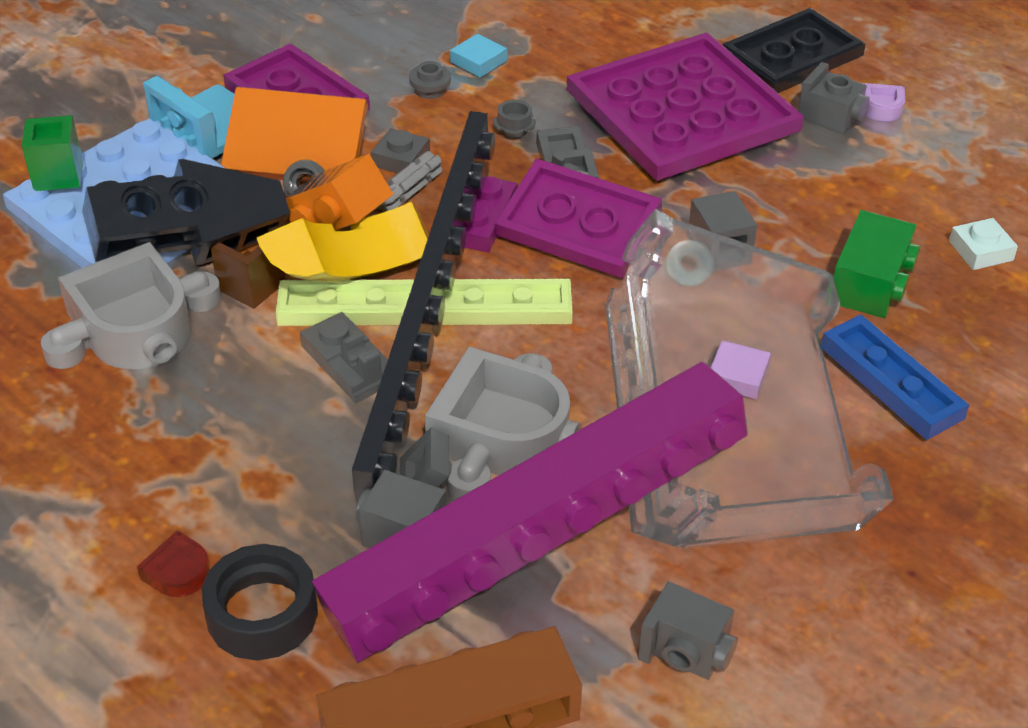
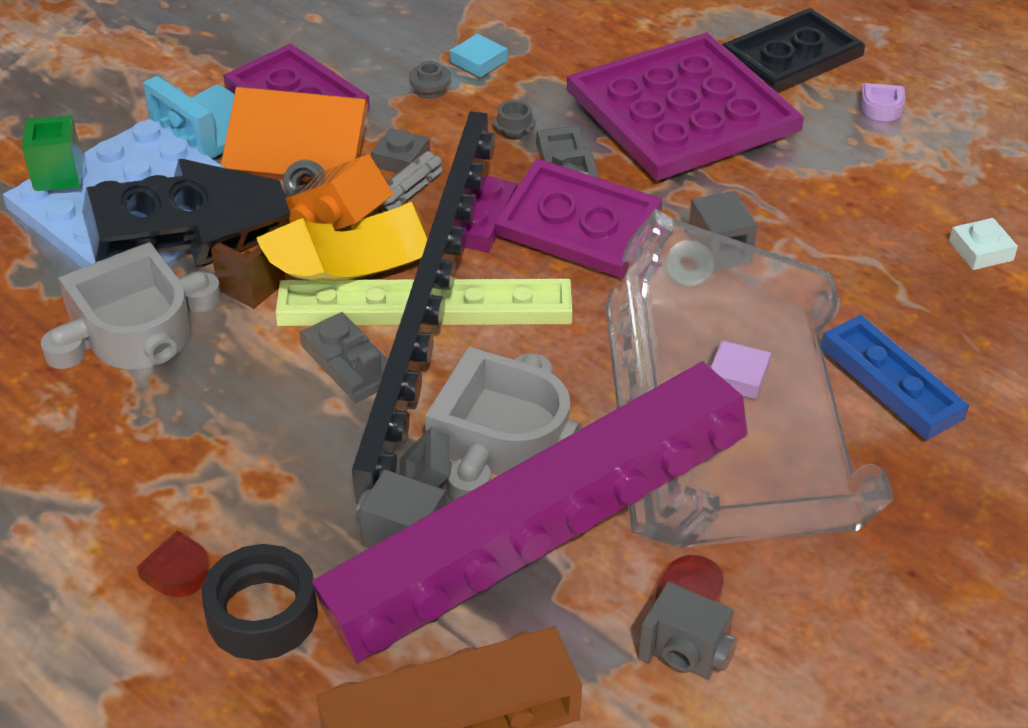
(696, 575): none -> clear red tile
(832, 99): dark grey brick -> none
(874, 263): green brick -> none

